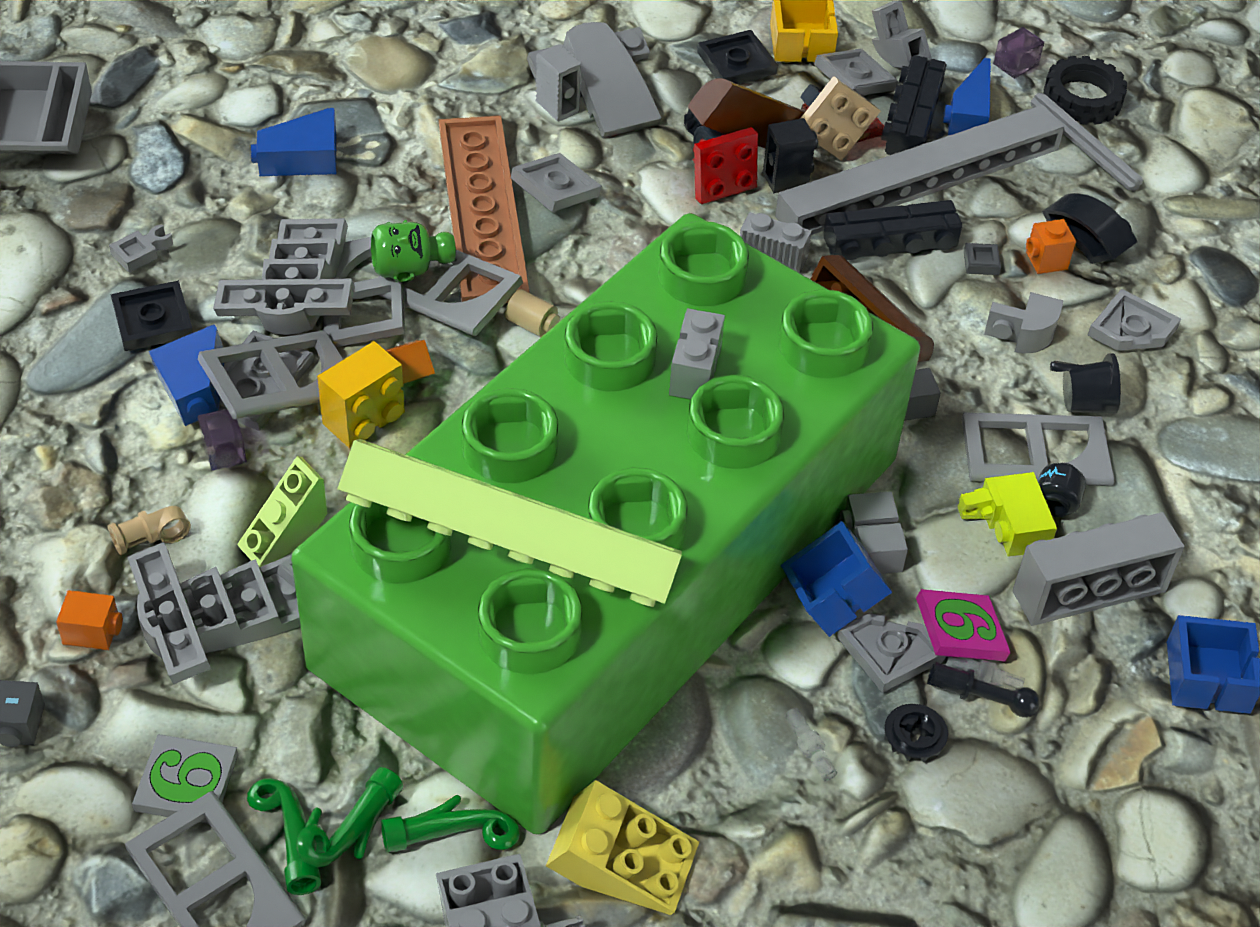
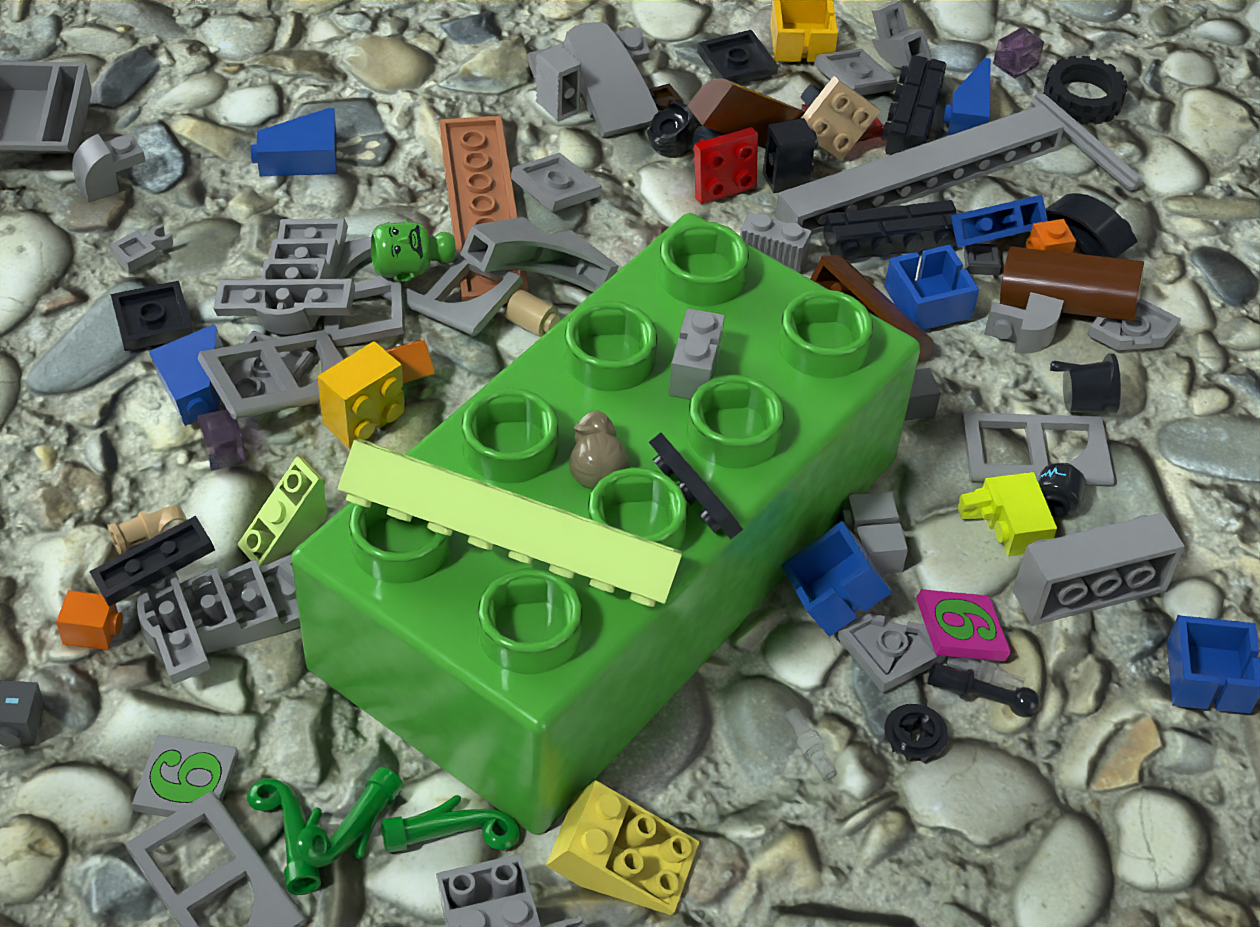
(98, 161): none -> light grey brick
(152, 561): none -> black plate
(523, 246): none -> light grey arch
(596, 450): none -> dark tan hair
(664, 95): none -> dark brown tile
(673, 130): none -> black hair
(694, 488): none -> black plate
(941, 290): none -> blue piece
(998, 220): none -> blue slope
(1084, 282): none -> reddish brown brick

